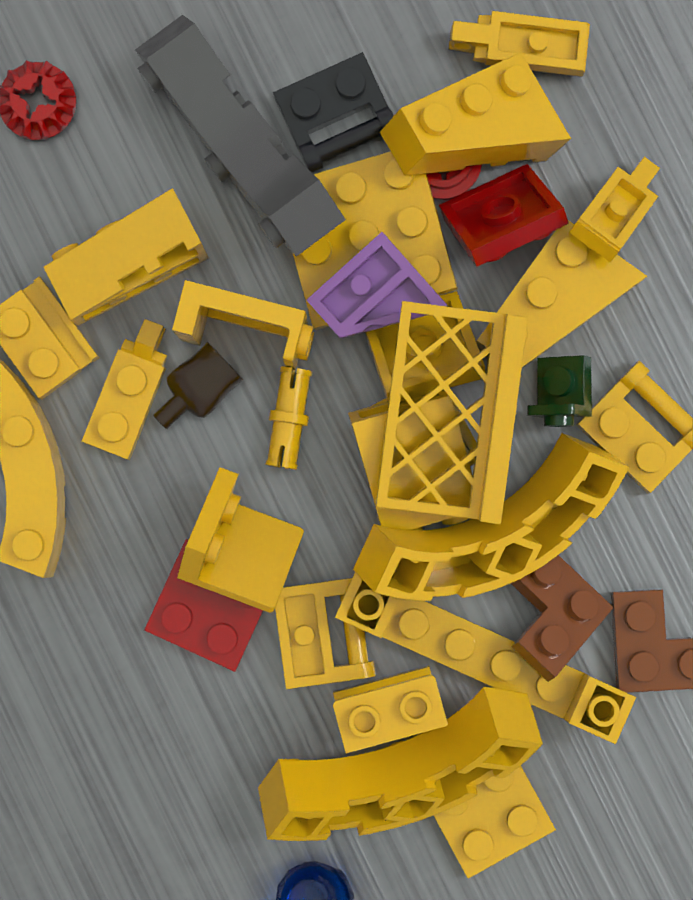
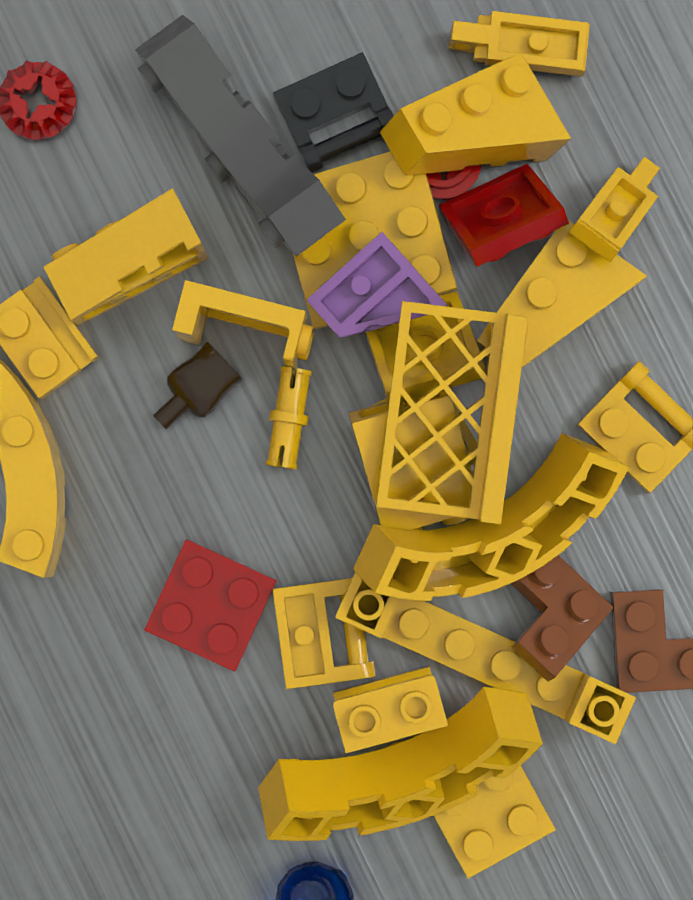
(128, 393): yellow hinge -> none
(239, 548): yellow bracket -> none
(563, 390): dark green bracket -> none

